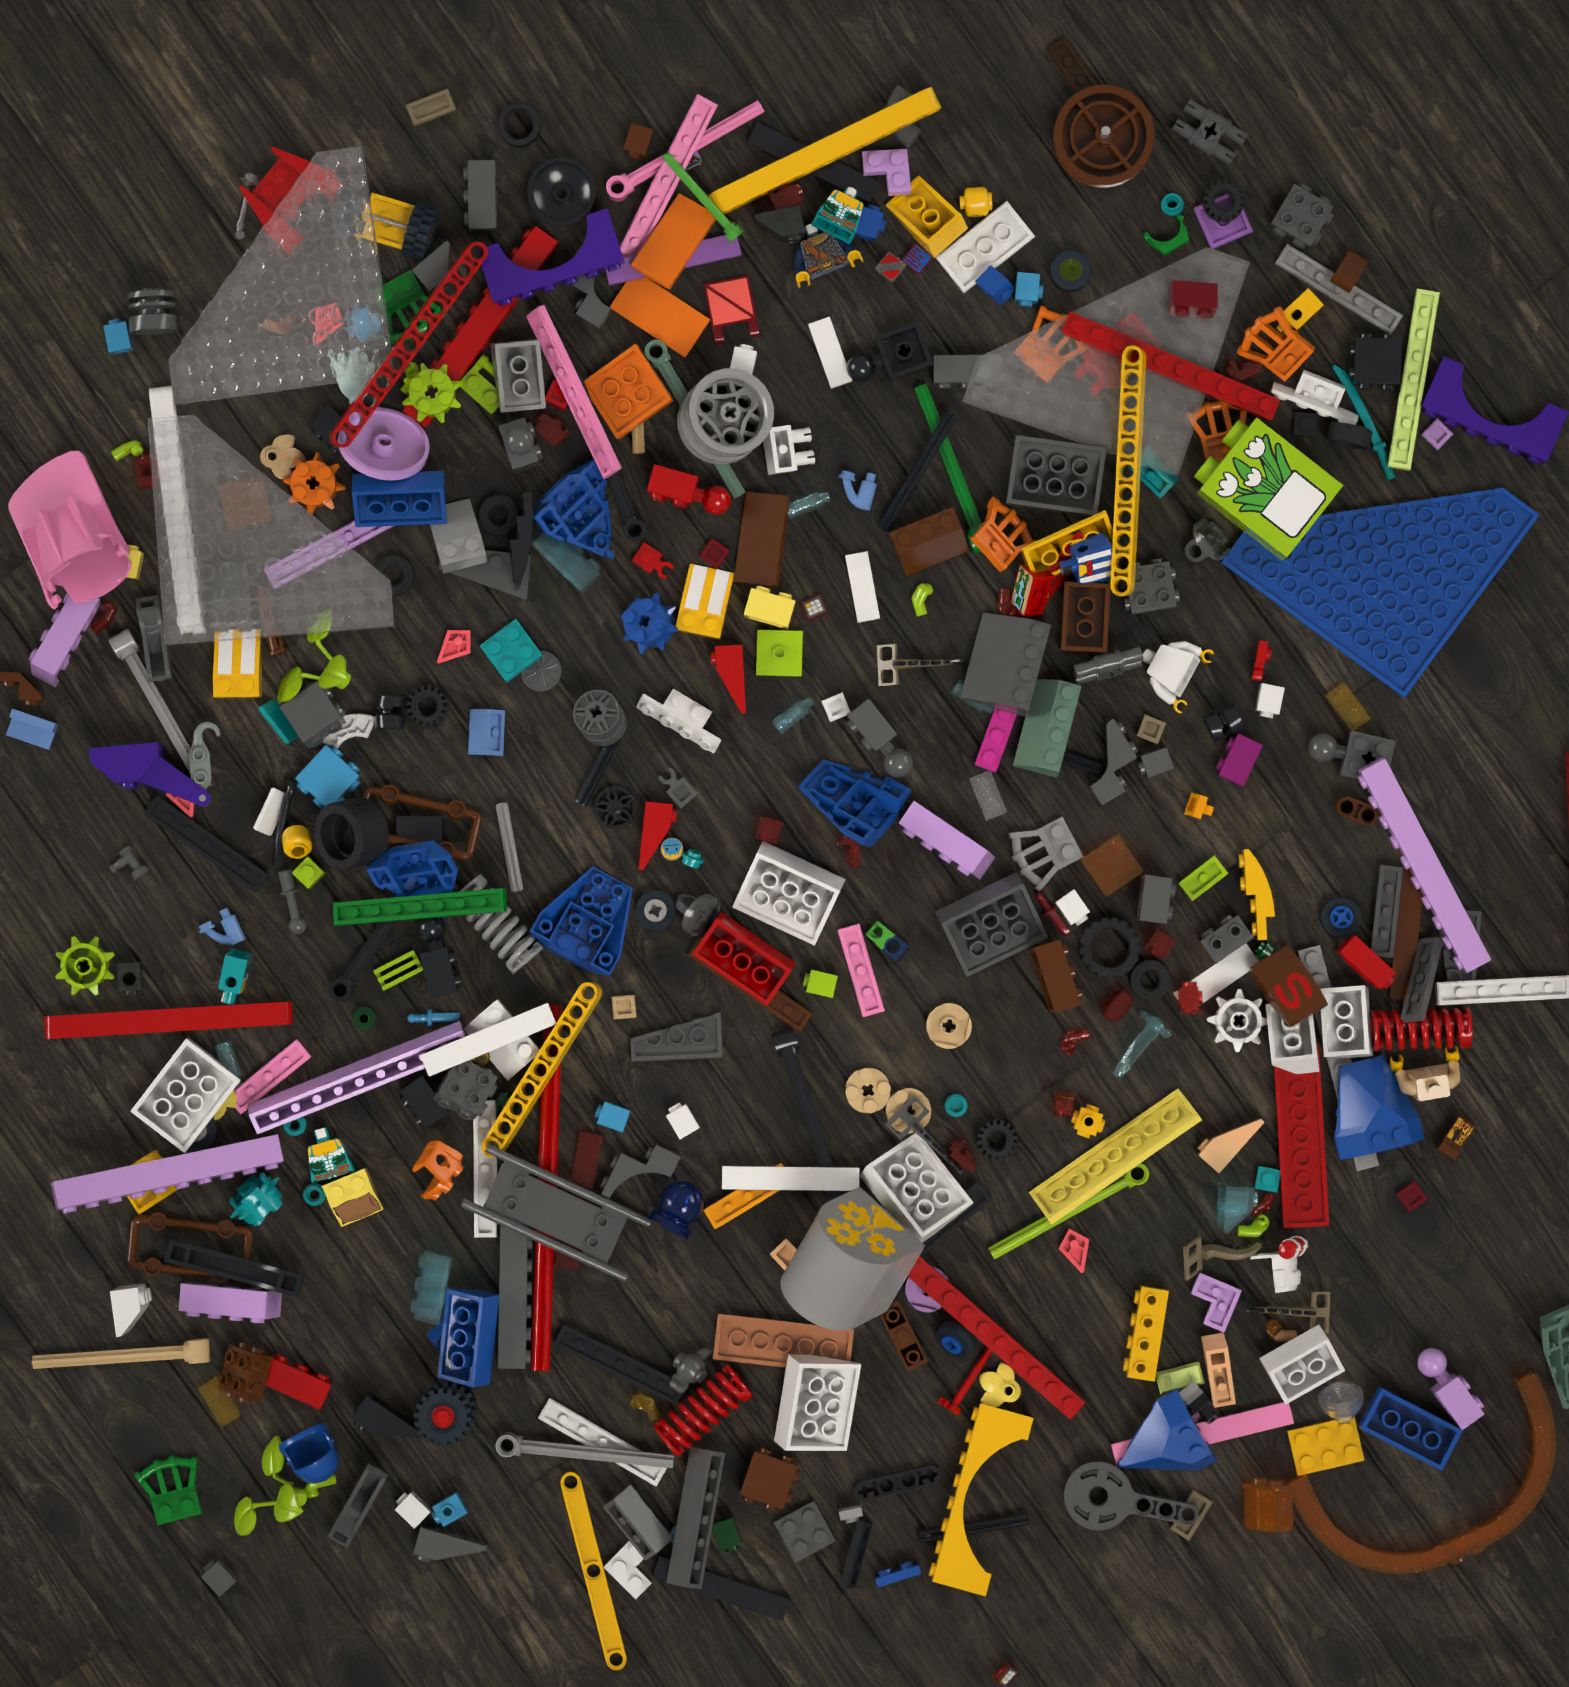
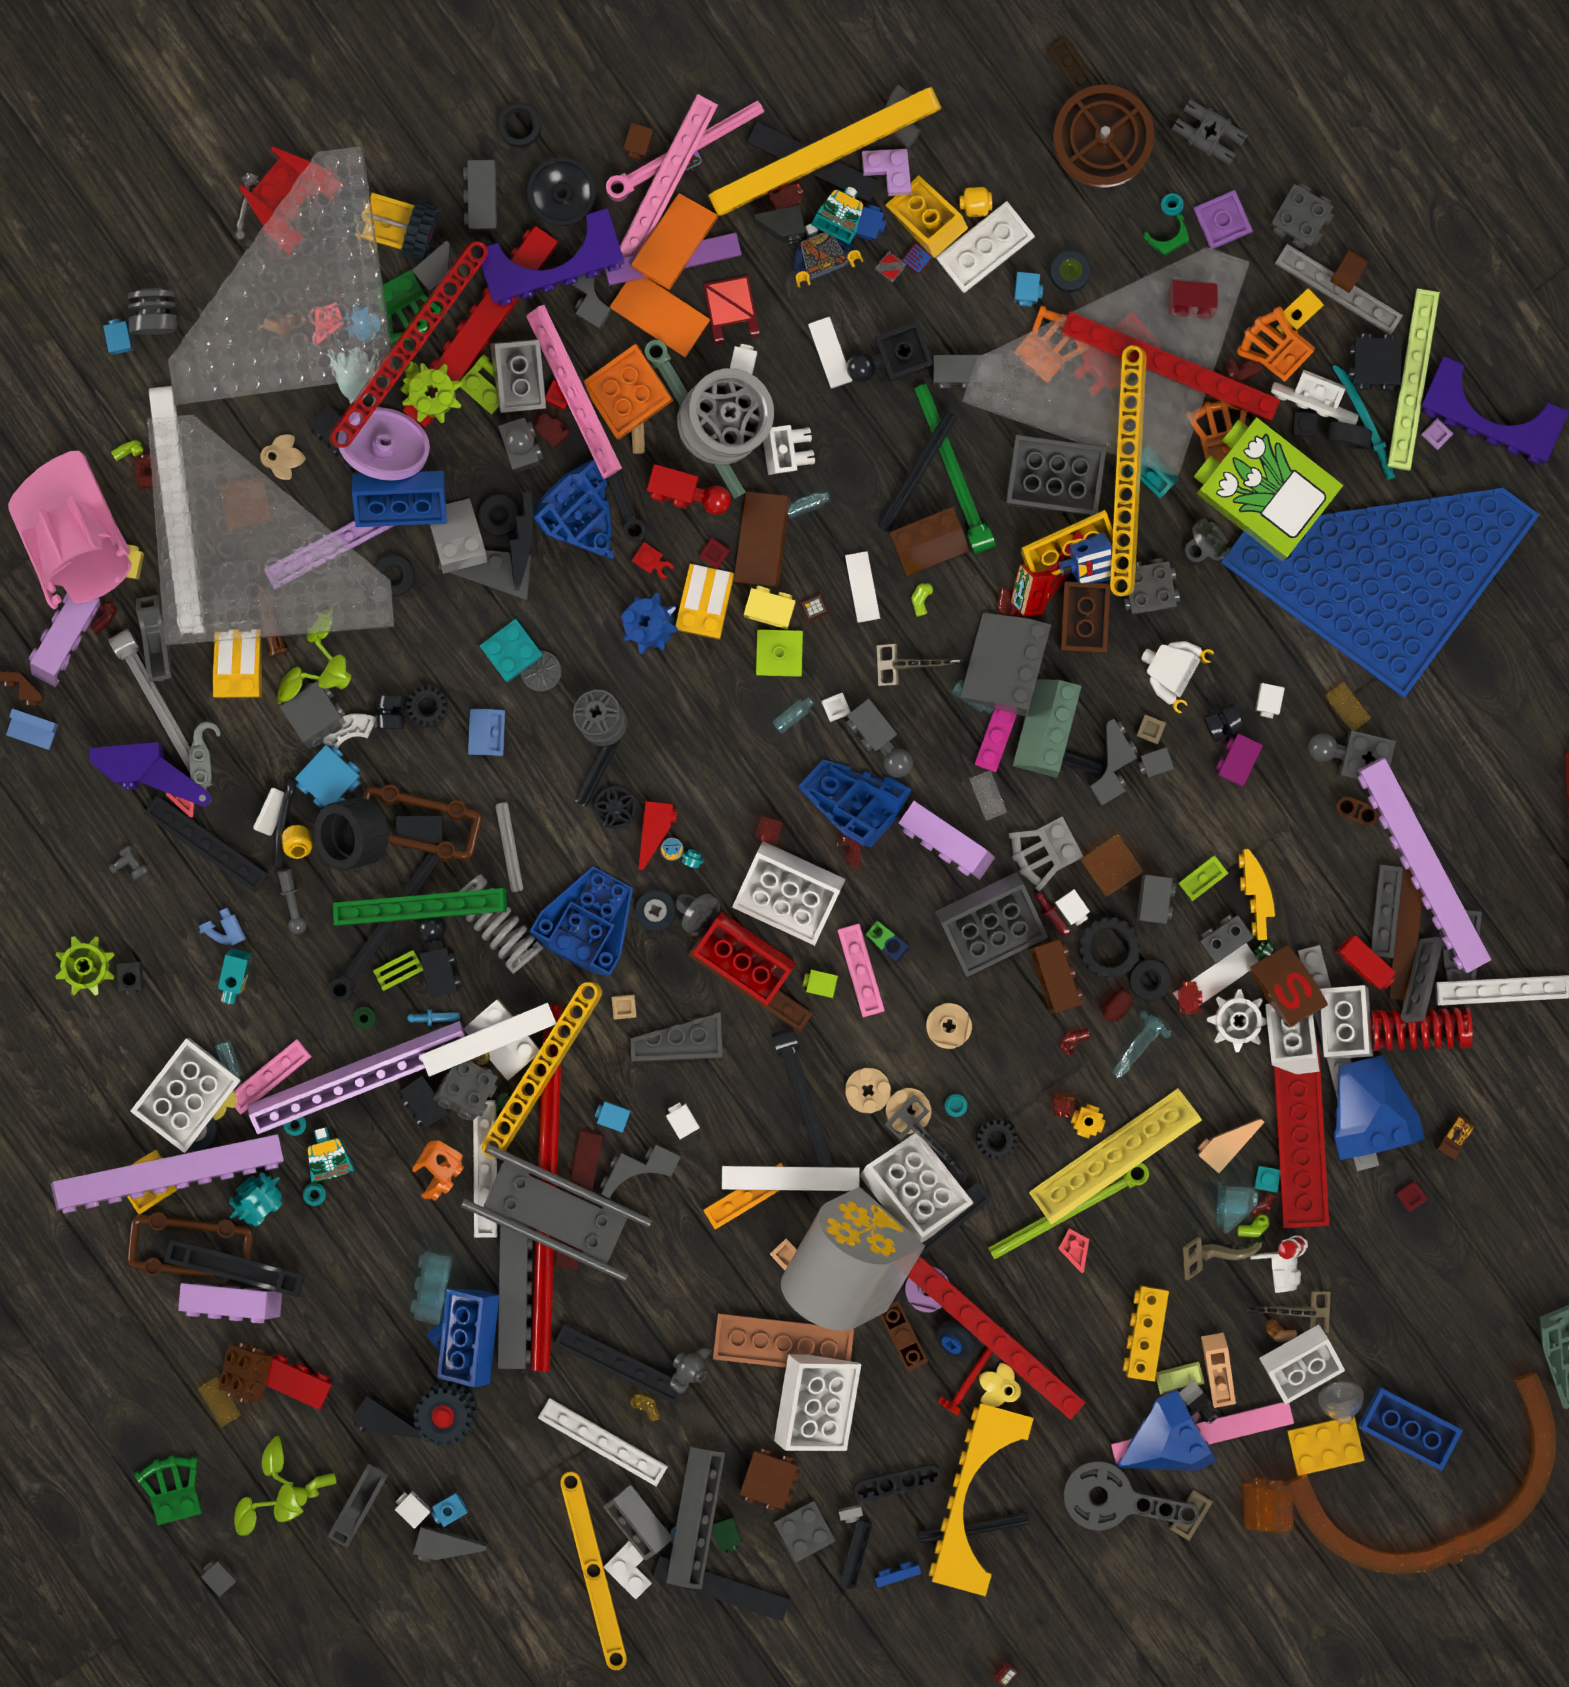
(128, 1305): white slope -> none
(168, 1020): red beam -> none
(191, 1351): tan piece -> none
(278, 720): teal slope -> none
(309, 872): lime brick -> none
(311, 1454): blue piece -> none
(324, 475): orange brick -> none
(353, 1197): light yellow slope -> none
(415, 870): blue wedge -> none
(431, 107): dark tan tile -> none
(456, 644): coral piece -> none
(568, 561): clear light blue slope -> none
(582, 1452): light grey piece -> none
(674, 1439): red piece -> none
(679, 1206): clear blue tile -> none
(680, 790): dark grey plate -> none
(682, 716): white bracket -> none
(731, 229): bright green piece -> none
(731, 670): red slope -> none
(866, 490): medium blue plant -> none
(964, 1159): clear red bracket -> none
(994, 542): orange plate -> none
(995, 285): blue brick -> none
(1108, 665): dark grey pin -> none
(1159, 944): clear red brick -> none
(1197, 806): light orange tile -> none
(1220, 187): black tyre -> none
(1222, 1299): lavender plate -> none
(1262, 654): red plate -> none
(1333, 910): black wheel -> none
(1428, 1081): tan torso -> none
(1450, 1389): lavender brick -> none

